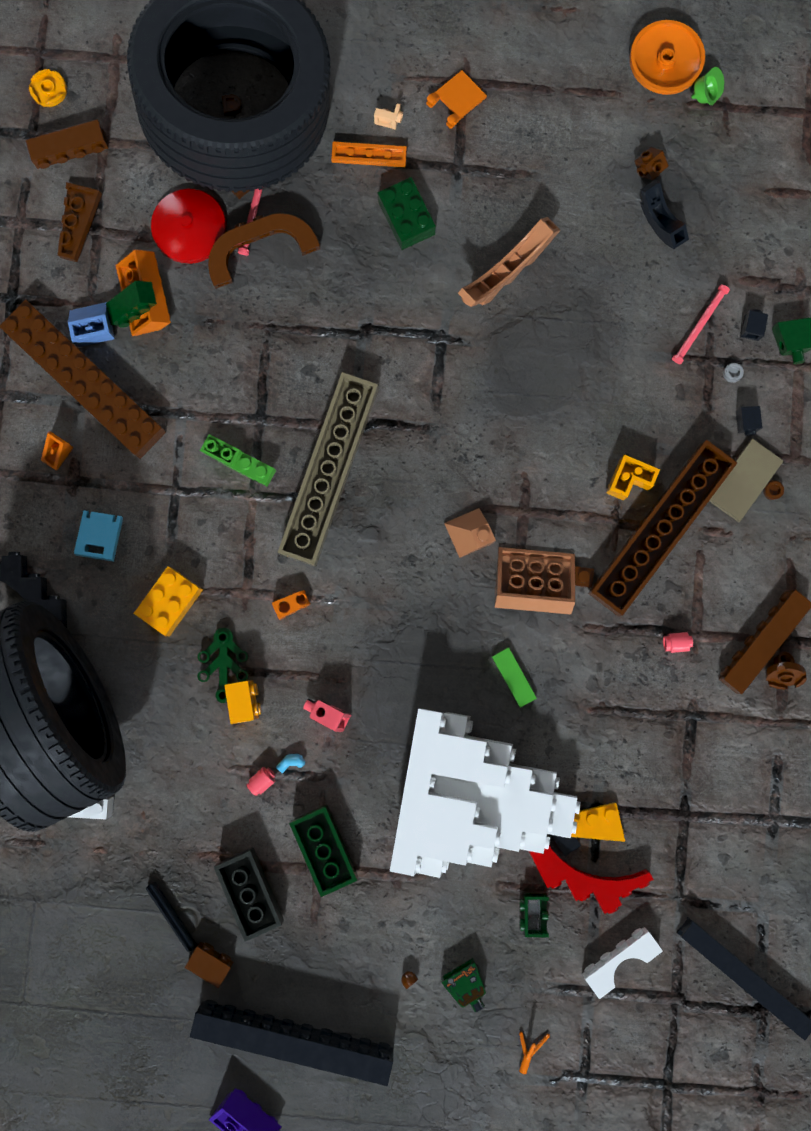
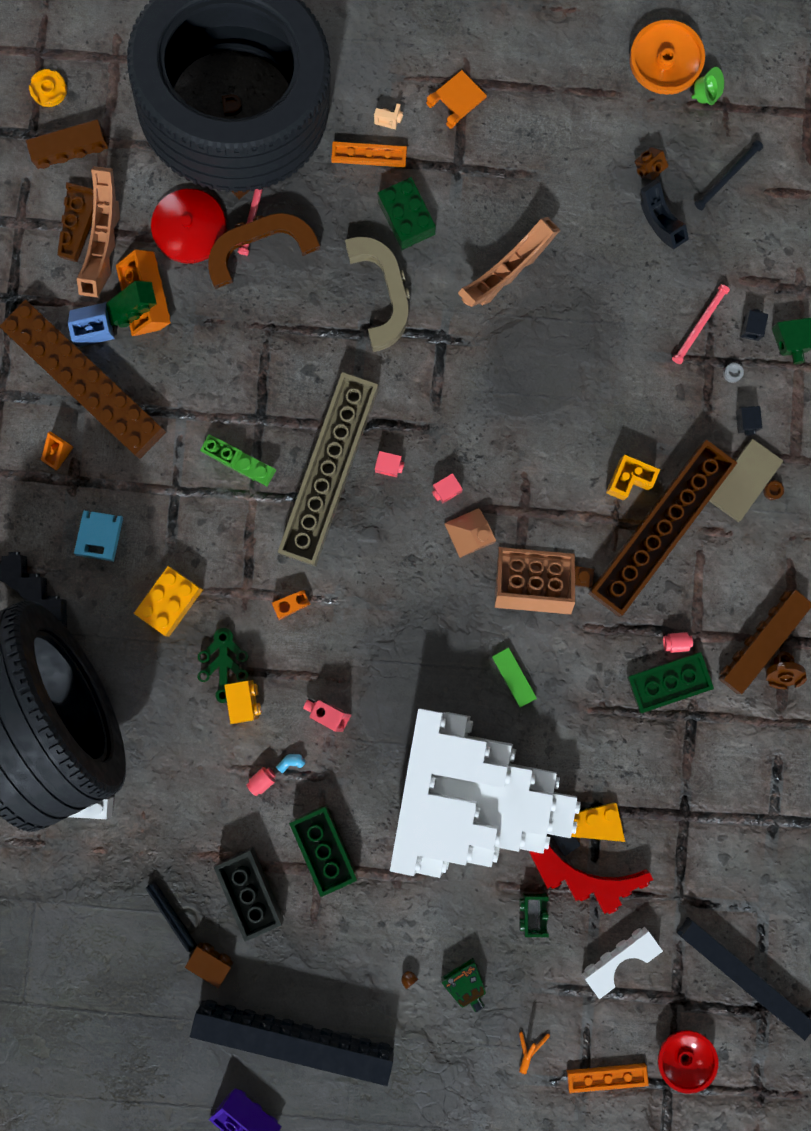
(102, 239): none -> nougat arch
(372, 250): none -> dark tan arch
(389, 464): none -> coral brick
(446, 488): none -> coral brick
(607, 1078): none -> orange tile
(670, 682): none -> dark green plate
(696, 1070): none -> red dish
(756, 146): none -> black bar

